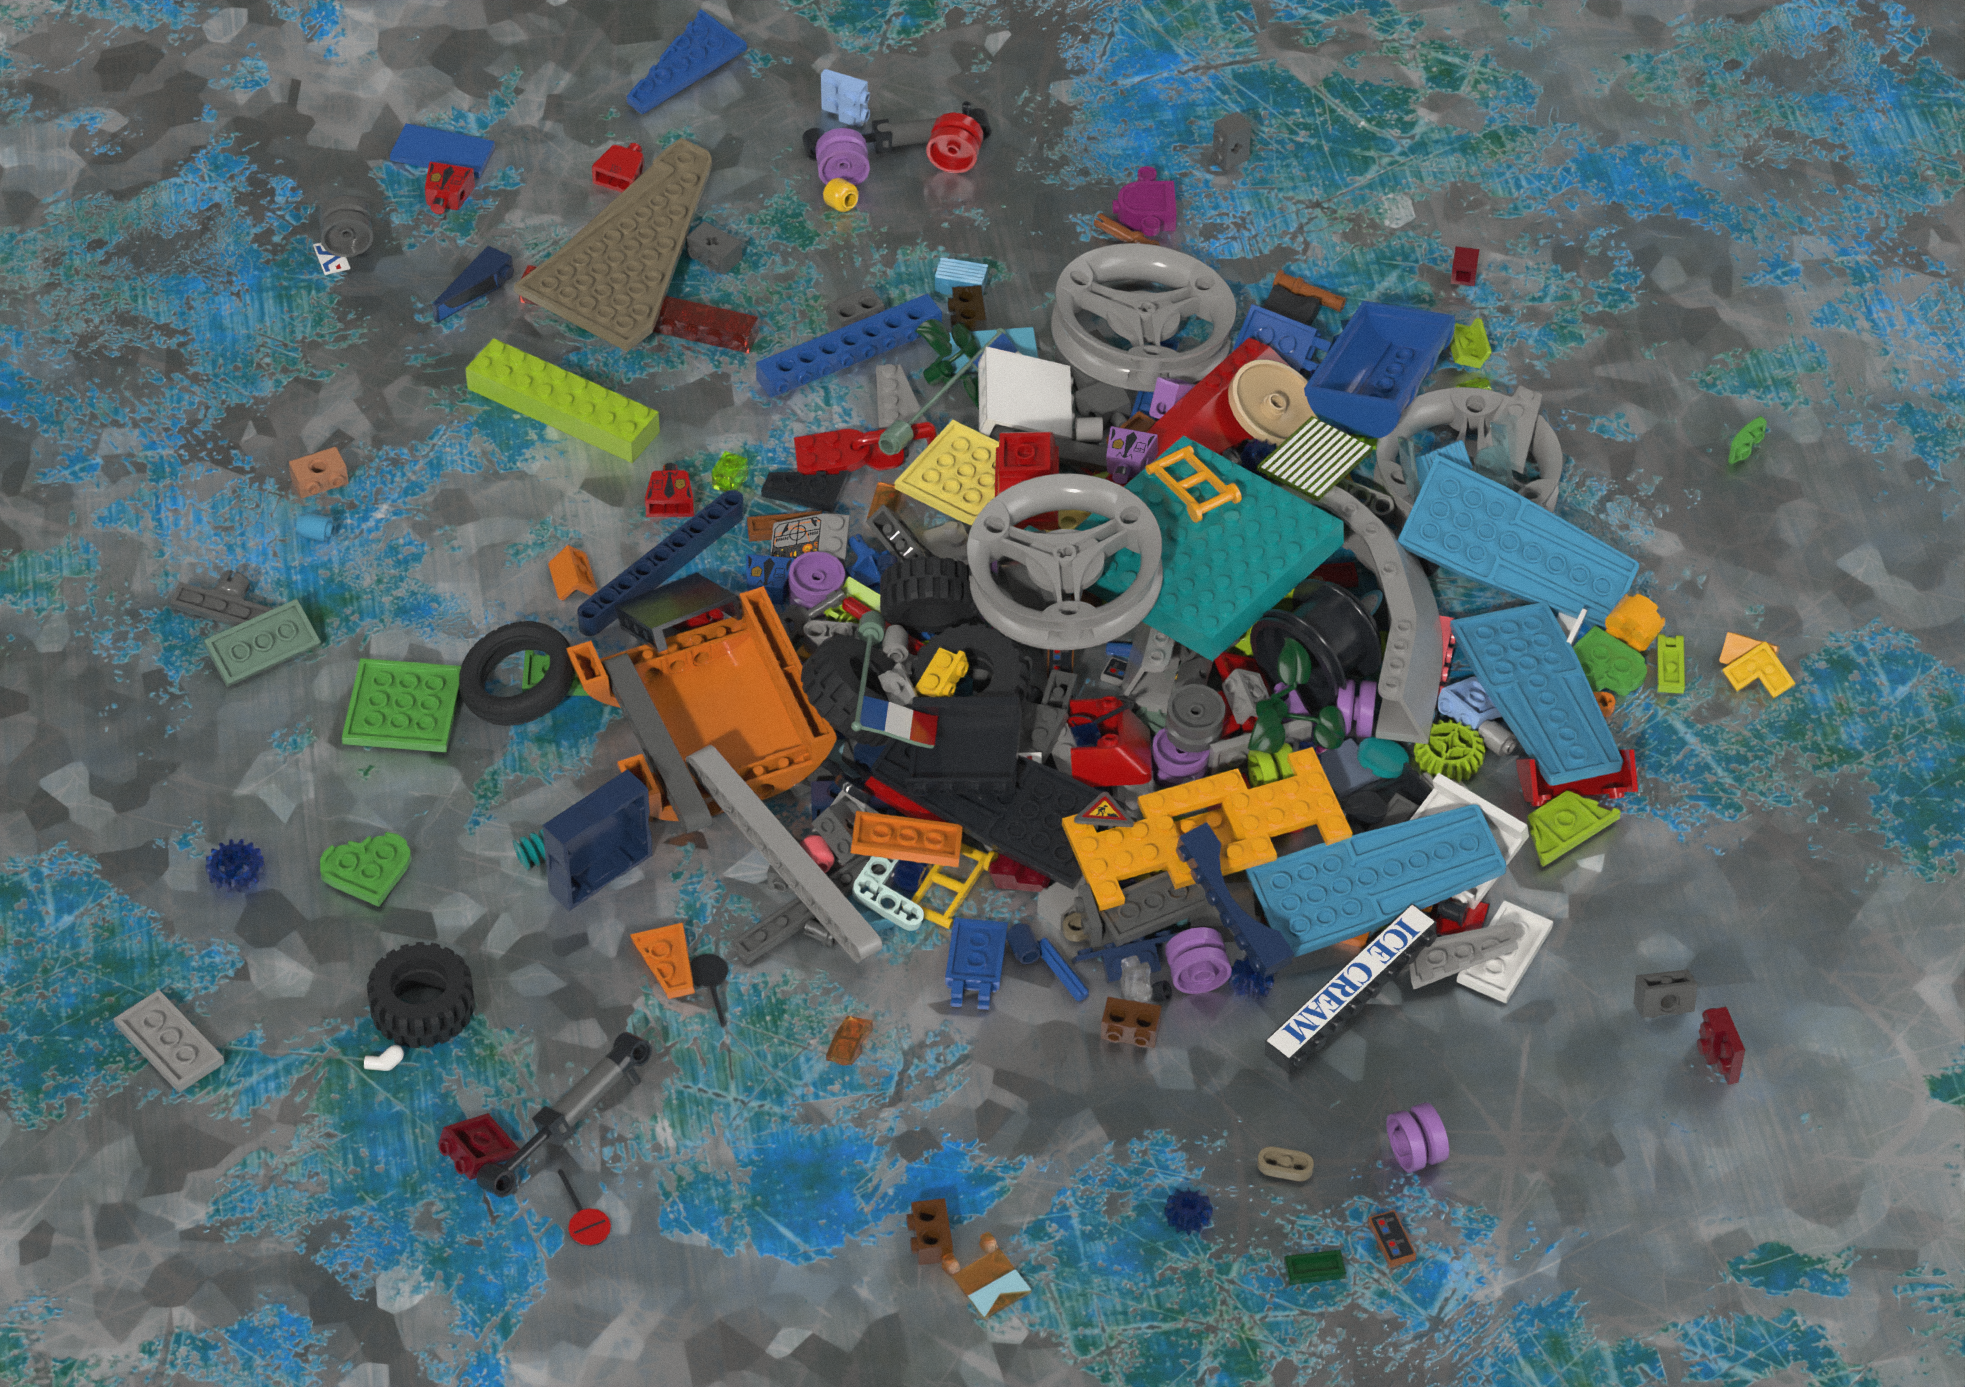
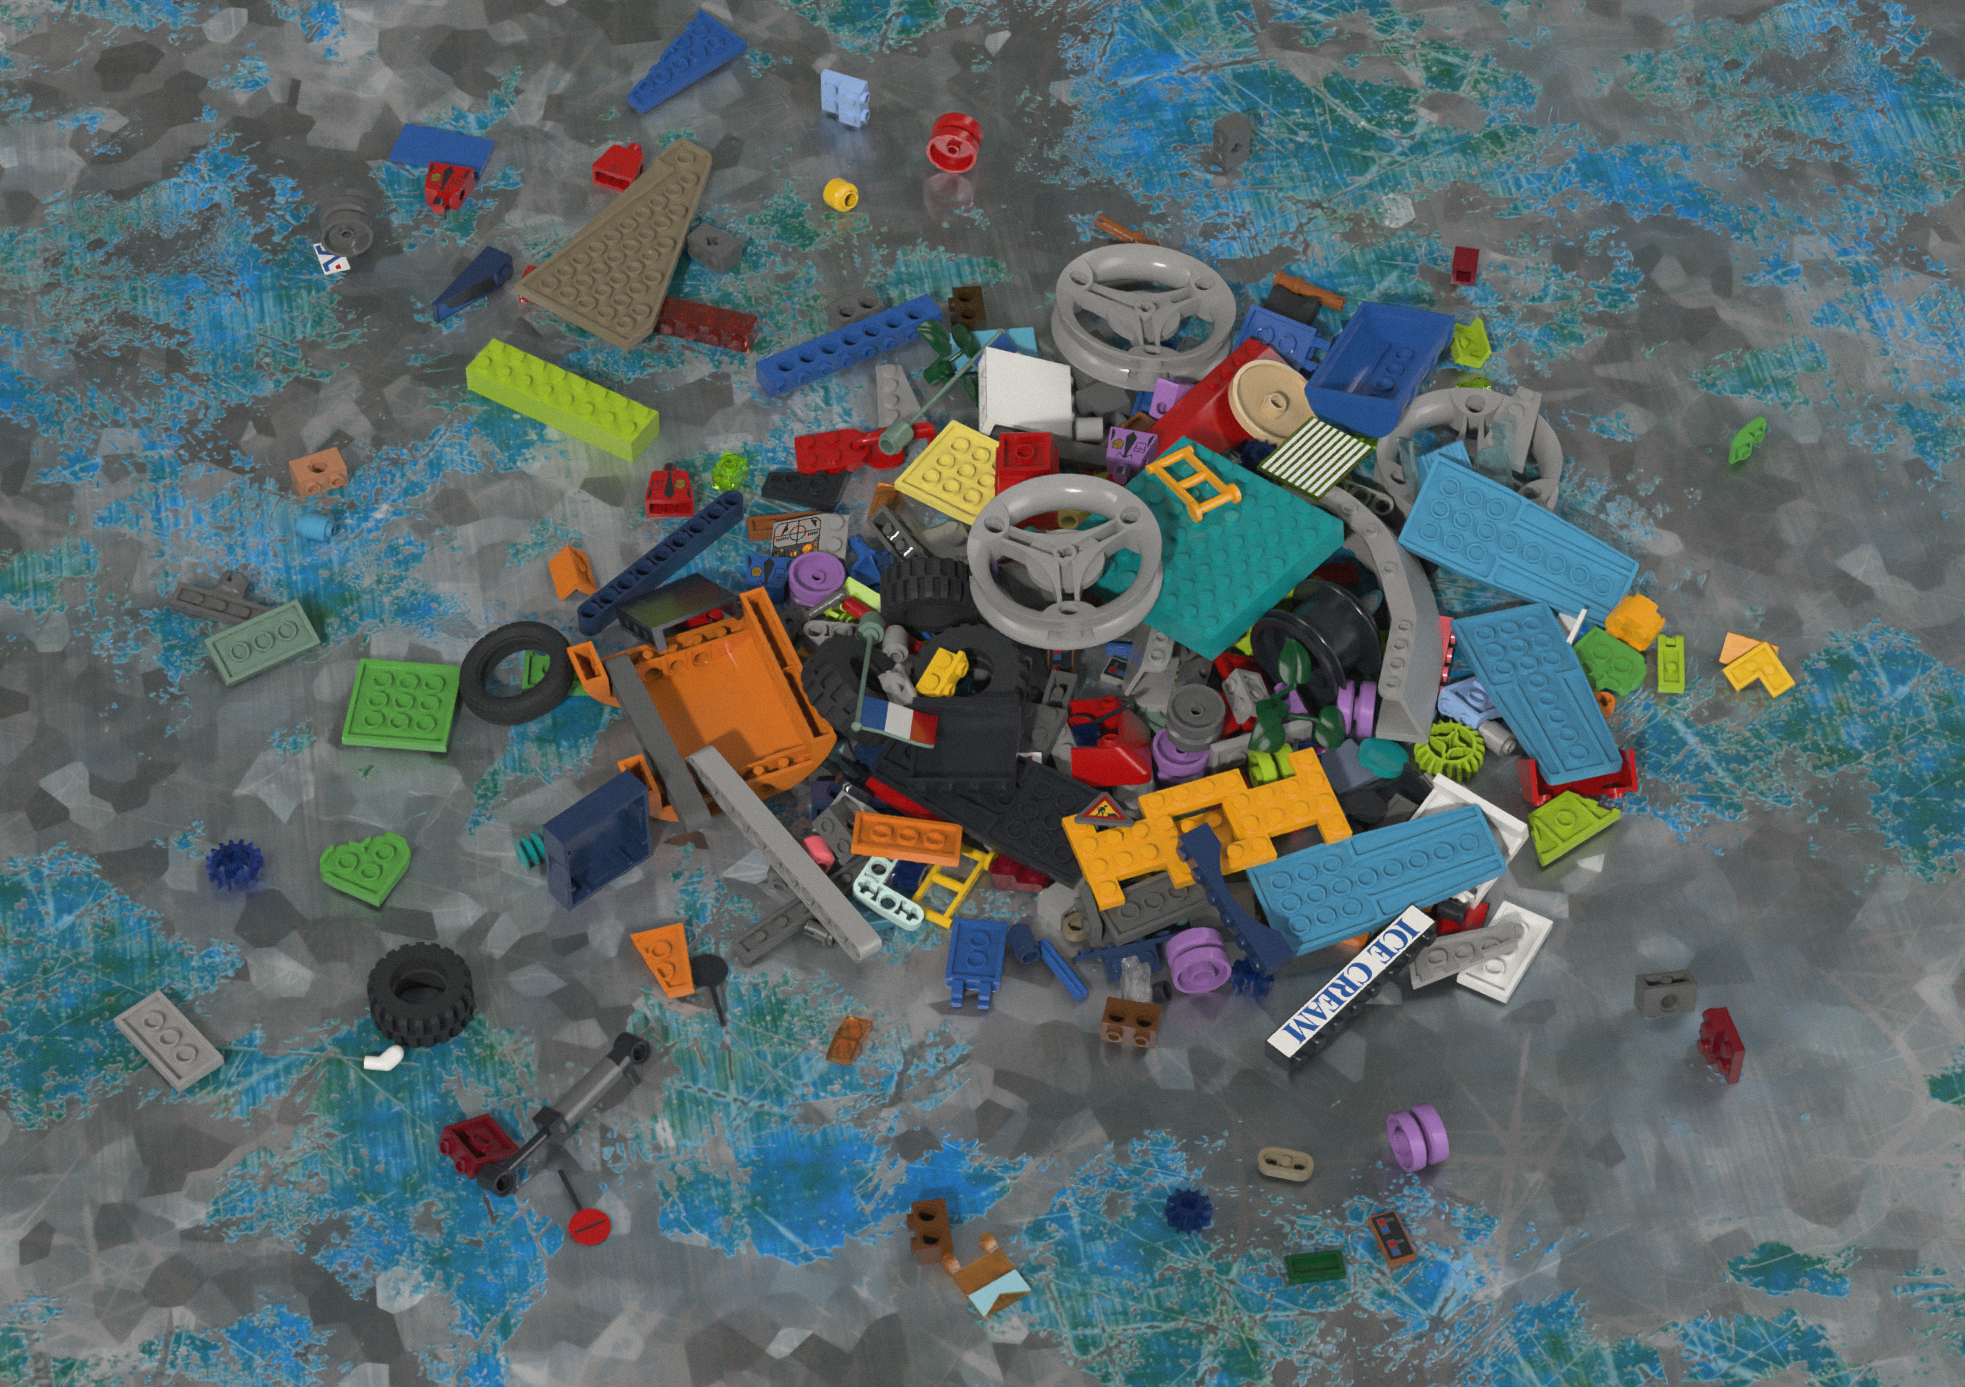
(842, 155): medium lavender wheel -> none
(898, 134): piece -> none
(959, 274): dark azure brick -> none
(1147, 204): magenta piece -> none

